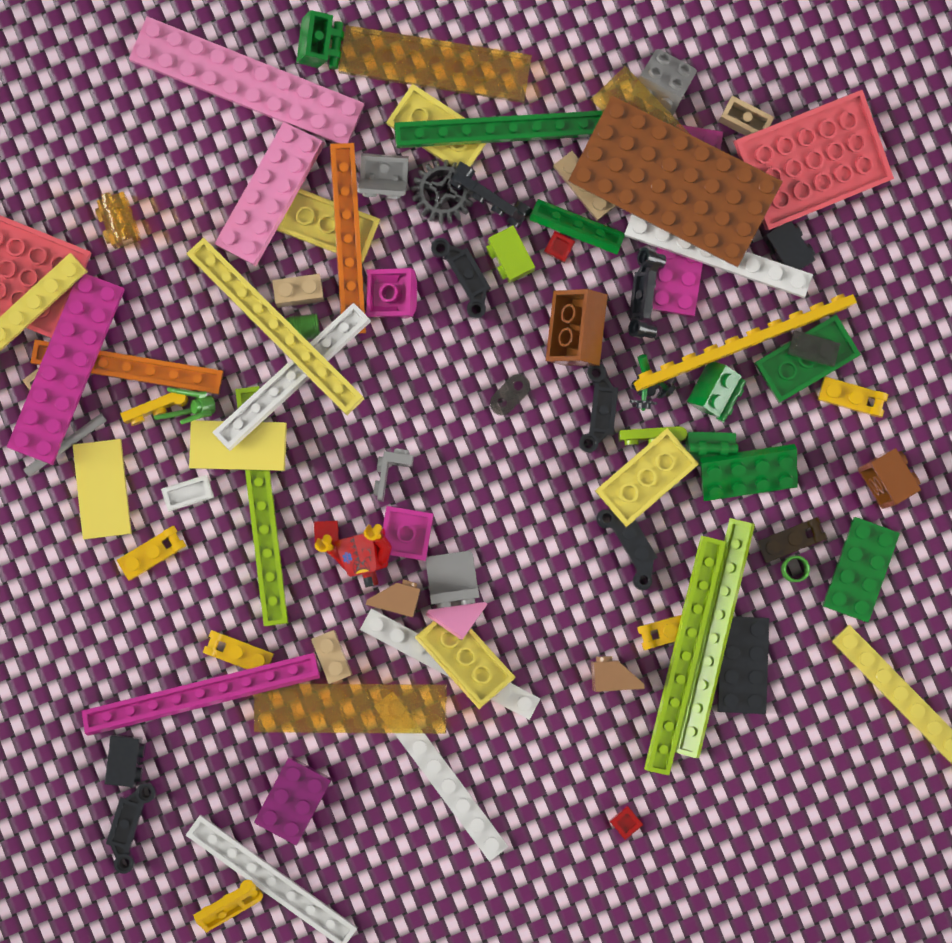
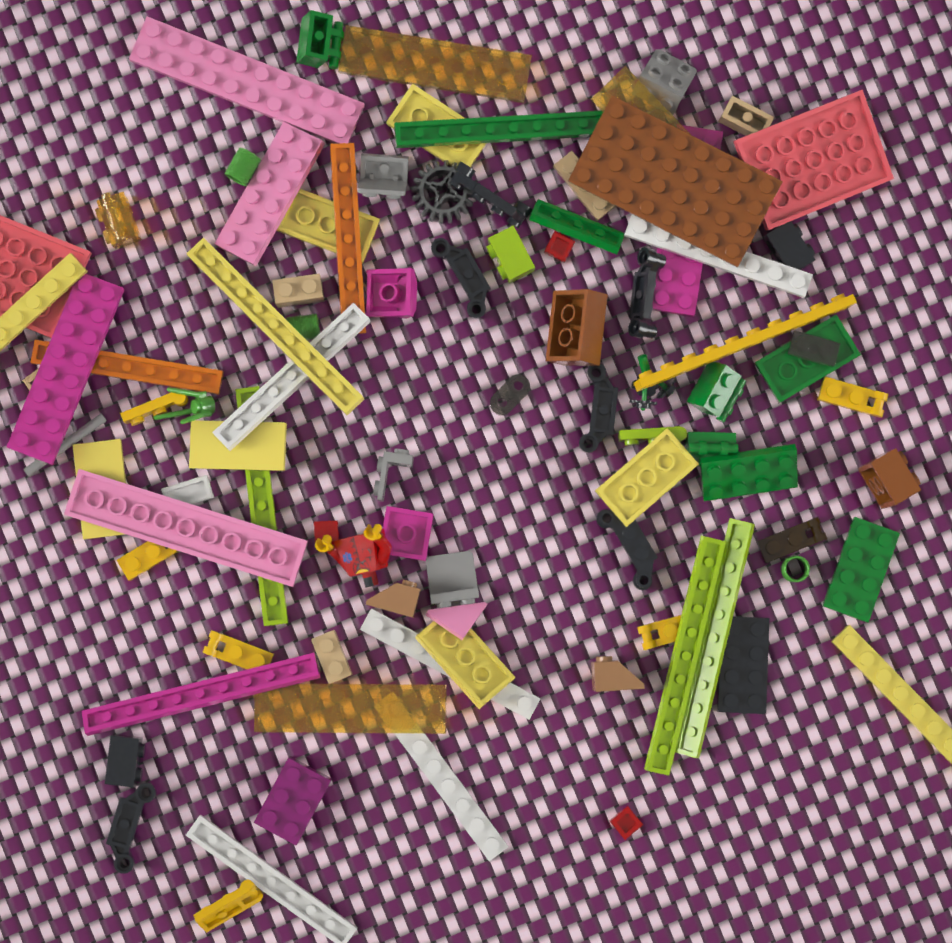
(186, 527): none -> bright pink plate
(242, 166): none -> bright green piece

